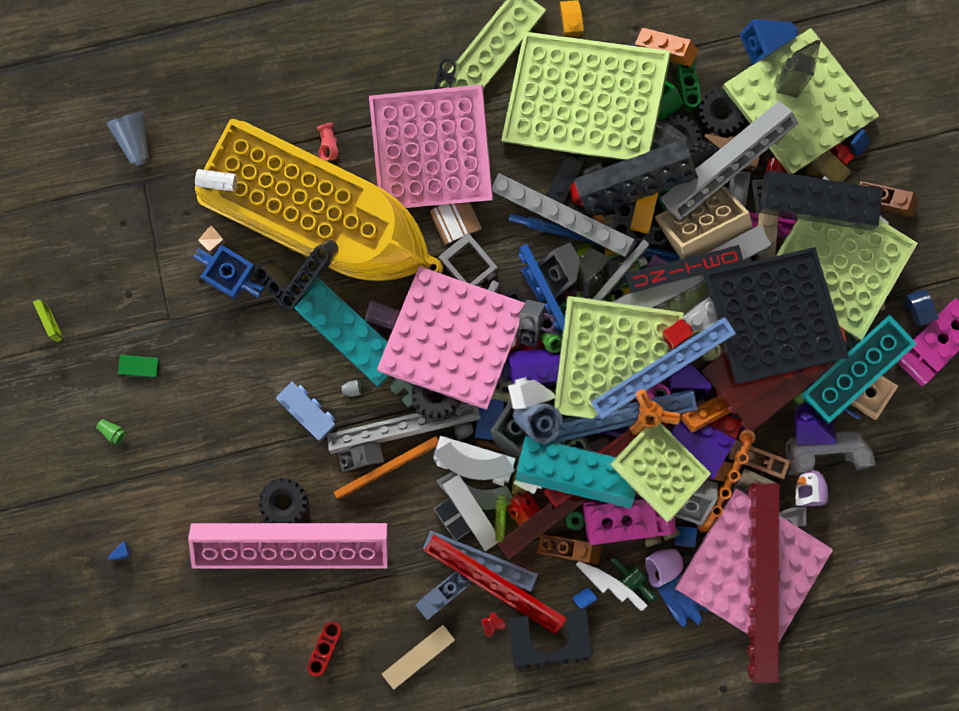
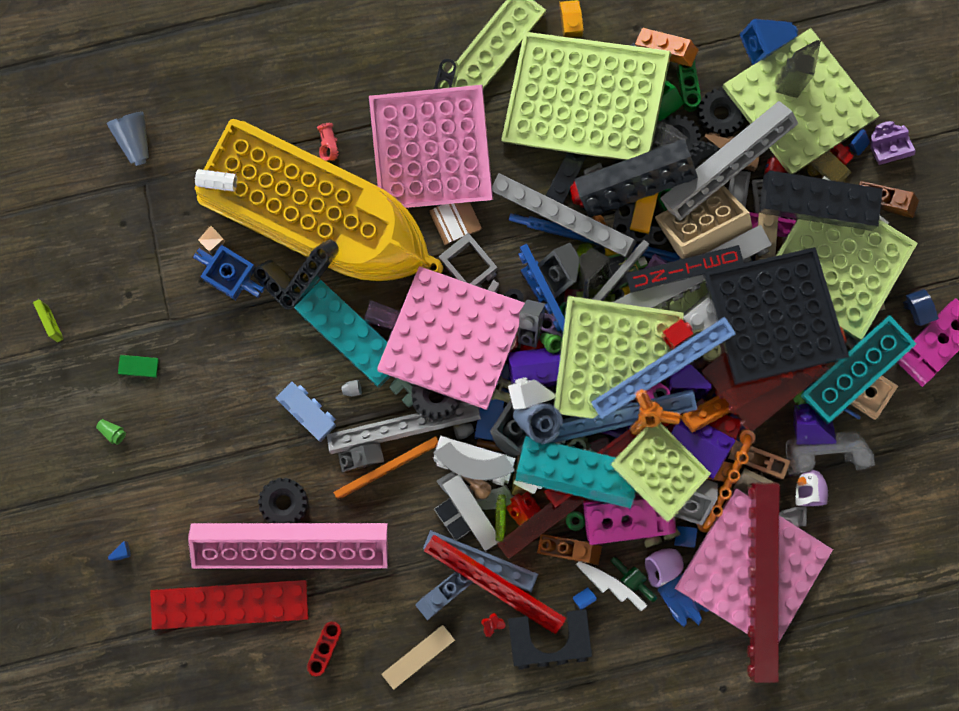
(229, 604): none -> red plate
(480, 488): none -> medium nougat piece
(891, 143): none -> medium lavender slope

